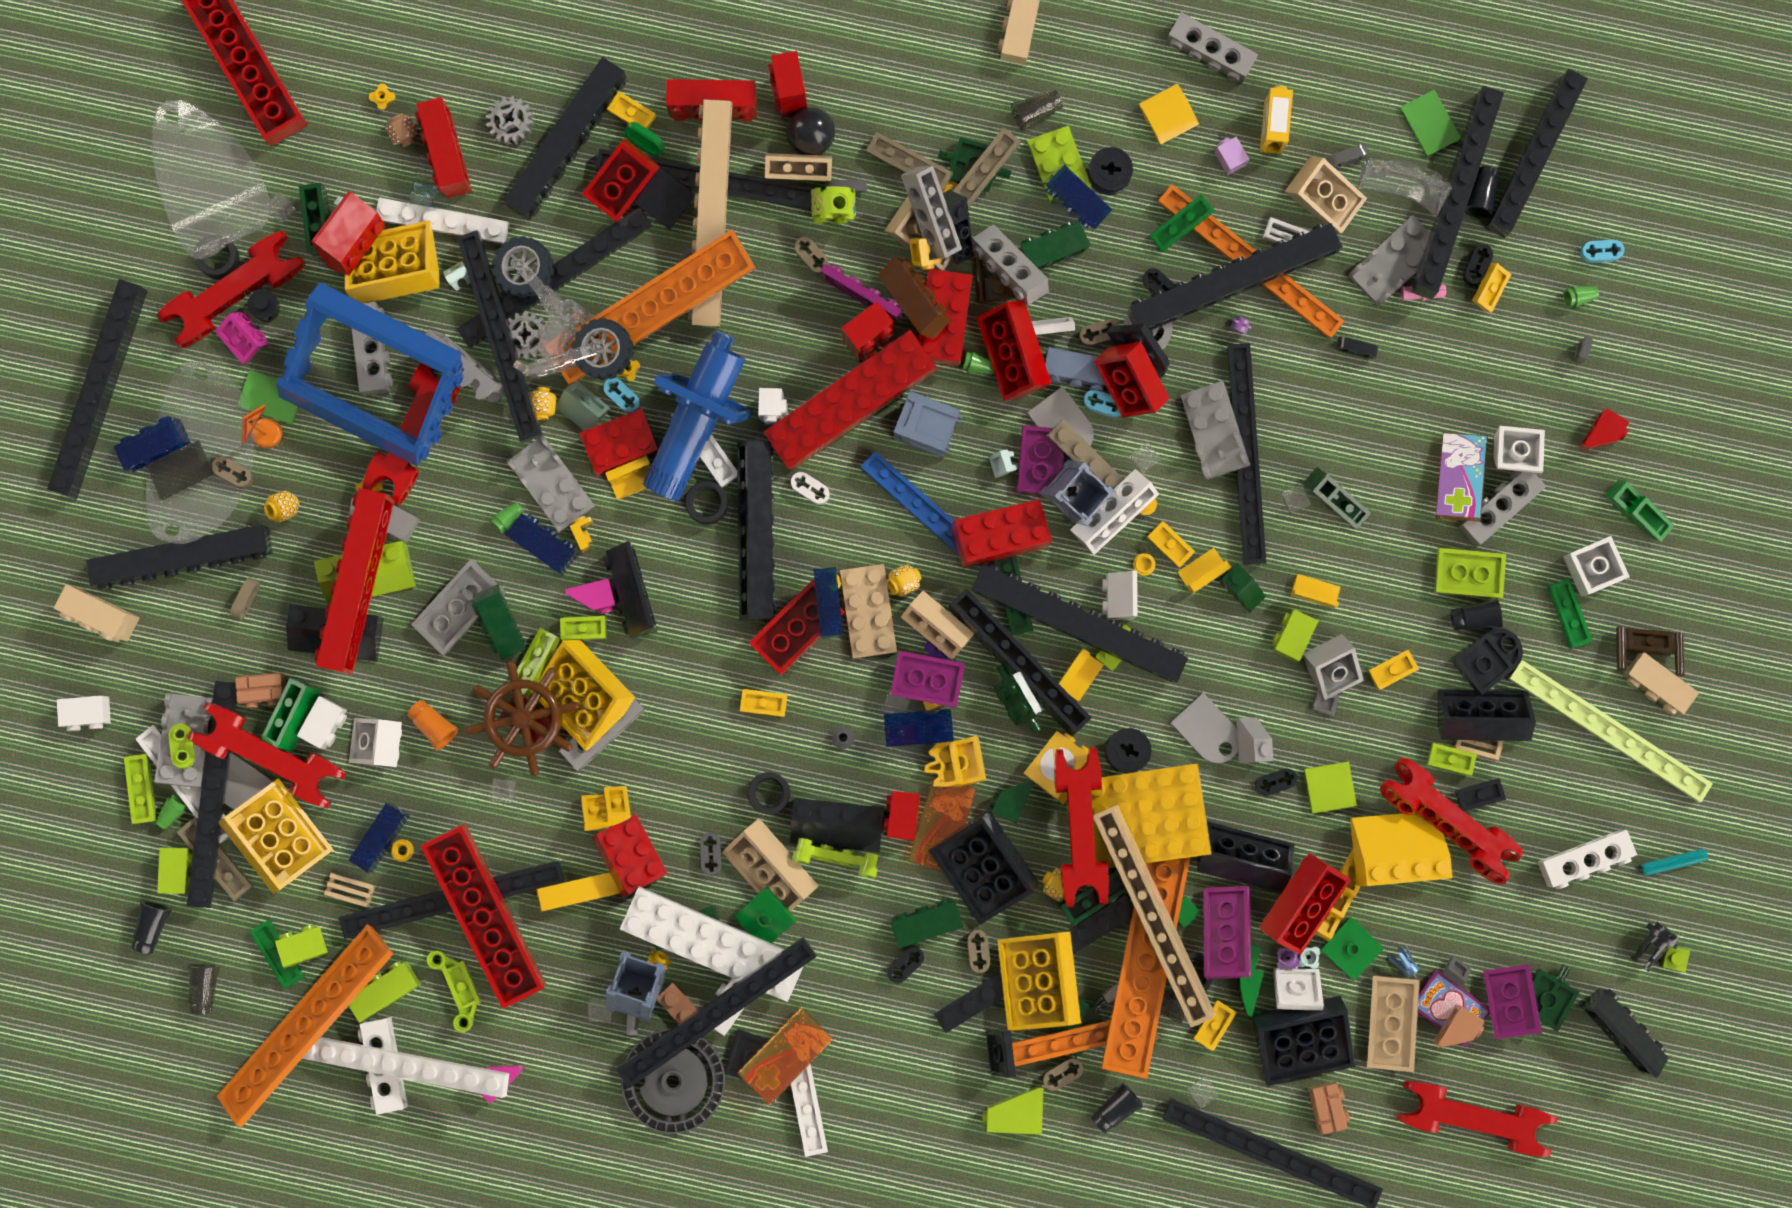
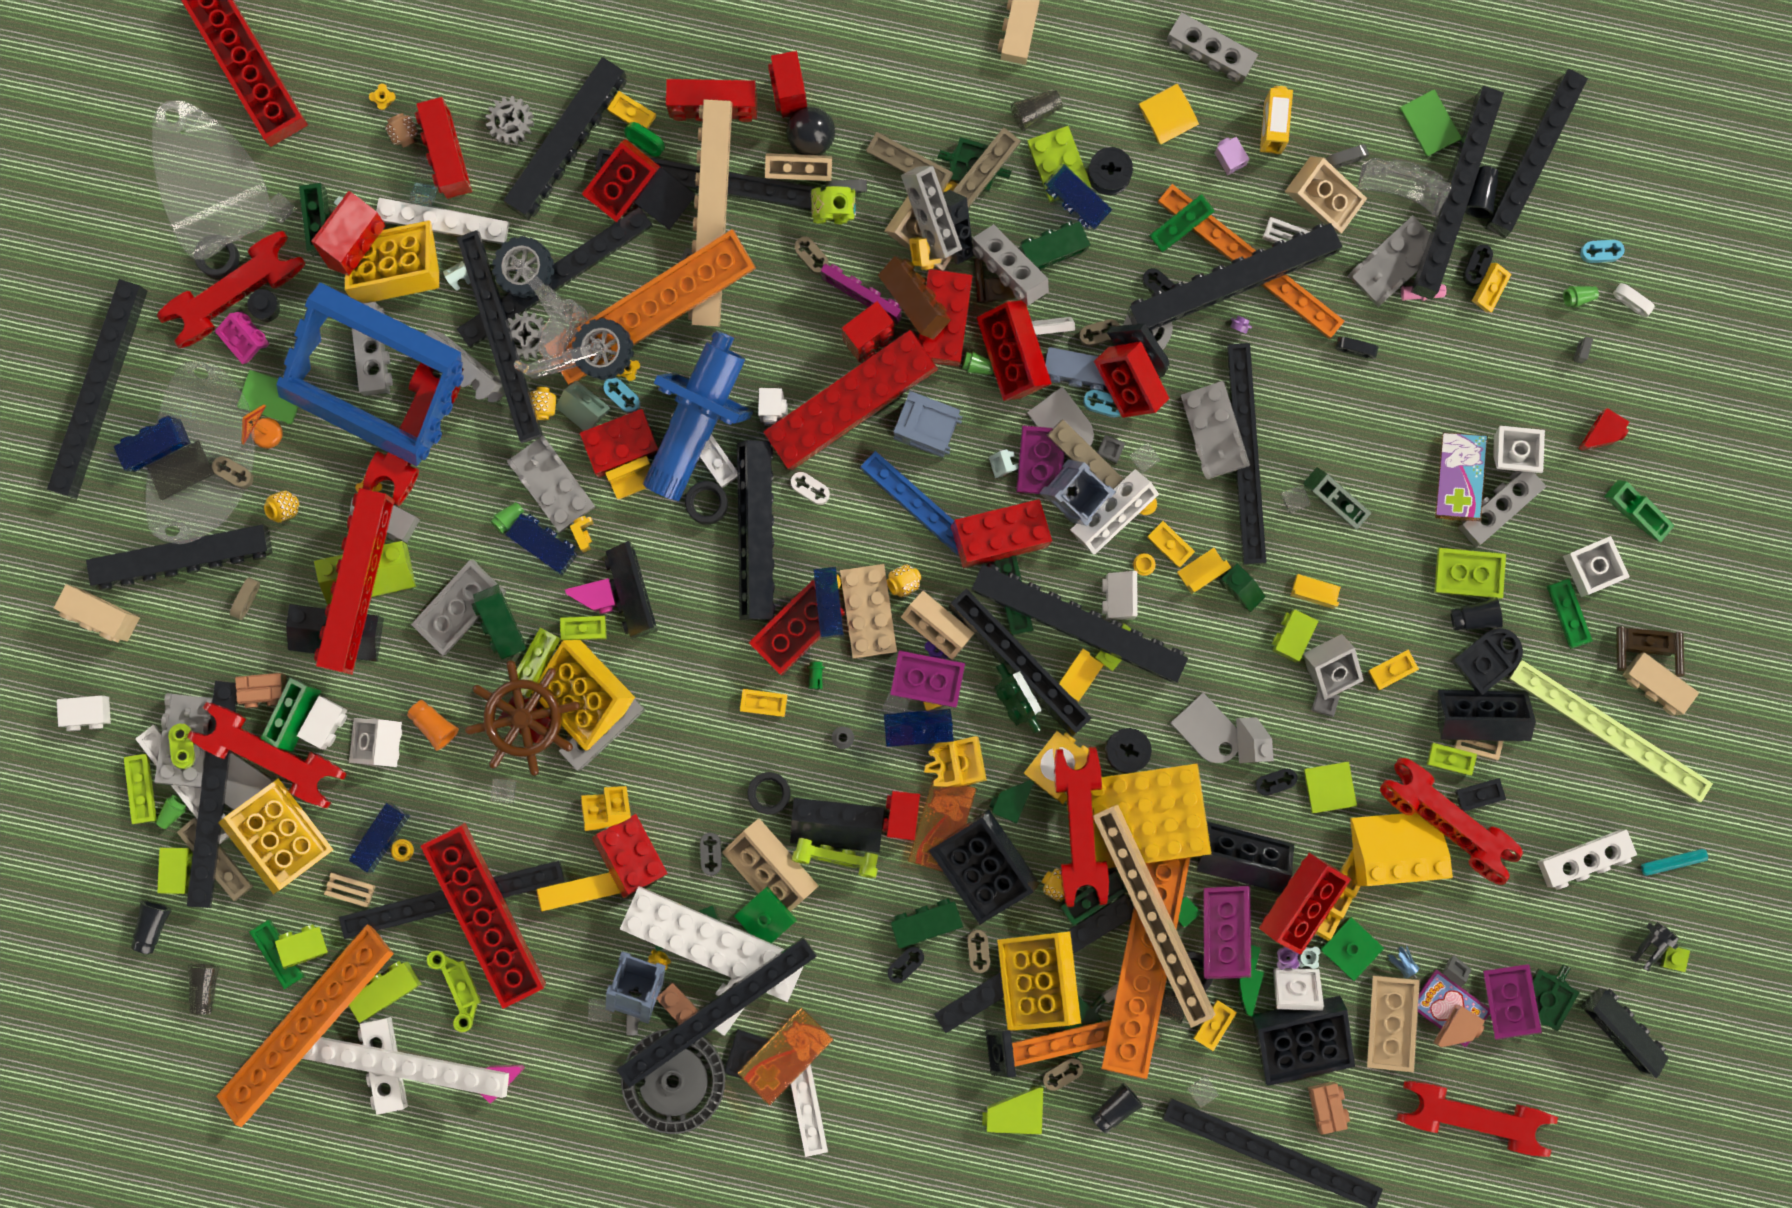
(815, 675): none -> green pin
(1111, 449): none -> dark grey tile
(1633, 300): none -> white beam

